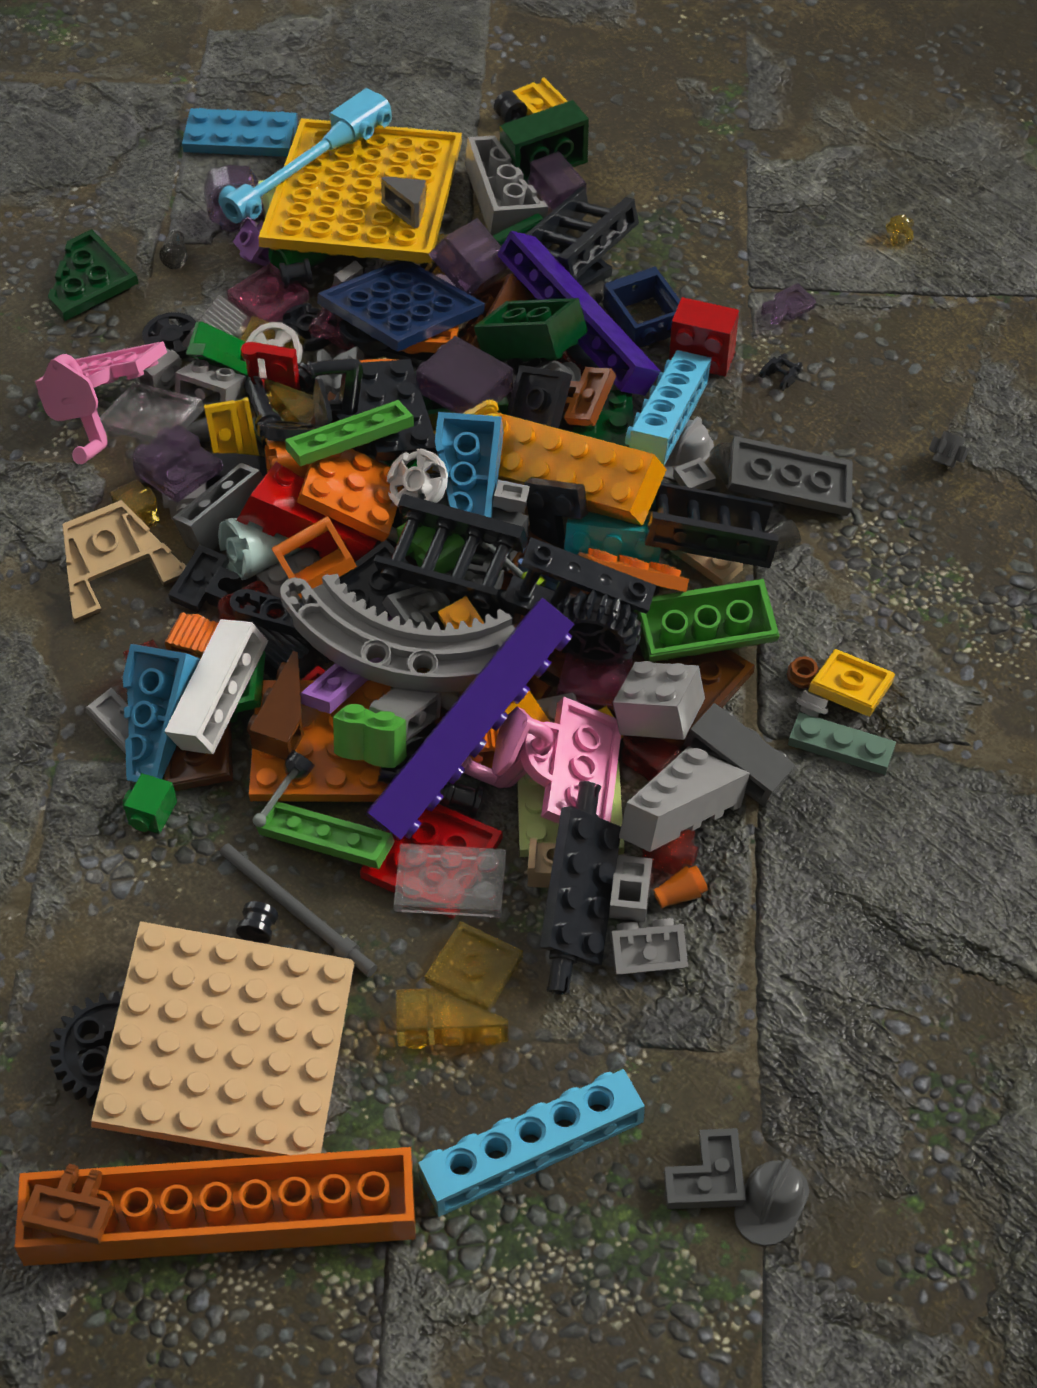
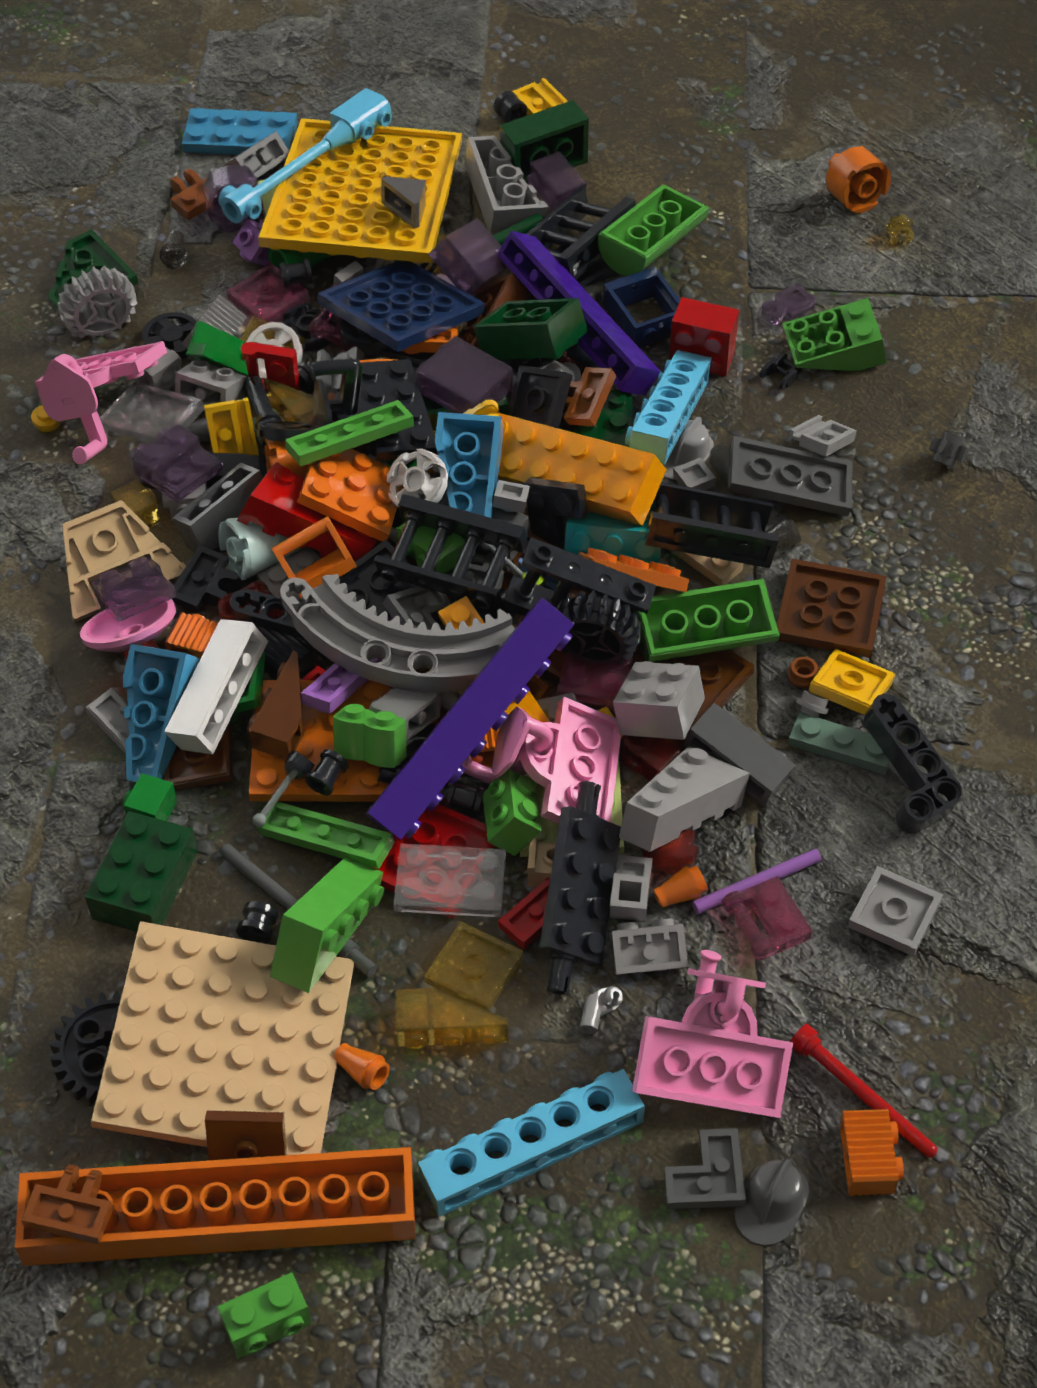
(43, 421): none -> yellow plate
(97, 302): none -> light grey gear
(109, 635): none -> bright pink dish
(133, 588): none -> clear purple plate
(141, 872): none -> dark green brick
(191, 200): none -> dark orange hinge
(245, 1134): none -> reddish brown plate
(262, 155): none -> light grey brick
(265, 1315): none -> bright green brick
(323, 922): none -> bright green wedge
(326, 772): none -> black bush
(363, 1066): none -> orange cone
(511, 812): none -> bright green brick
(526, 919): none -> red plate
(597, 1006): none -> light grey arm
(649, 230): none -> bright green brick
(714, 1050): none -> bright pink plate
(775, 912): none -> clear pink plate
(781, 870): none -> medium lavender bar
(807, 1043): none -> red piece
(822, 436): none -> light grey plate
(831, 607): none -> reddish brown plate
(837, 338): none -> bright green slope
(857, 179): none -> orange brick
(869, 1152): none -> orange brick
(889, 713): none -> black beam
(895, 911): none -> light grey plate

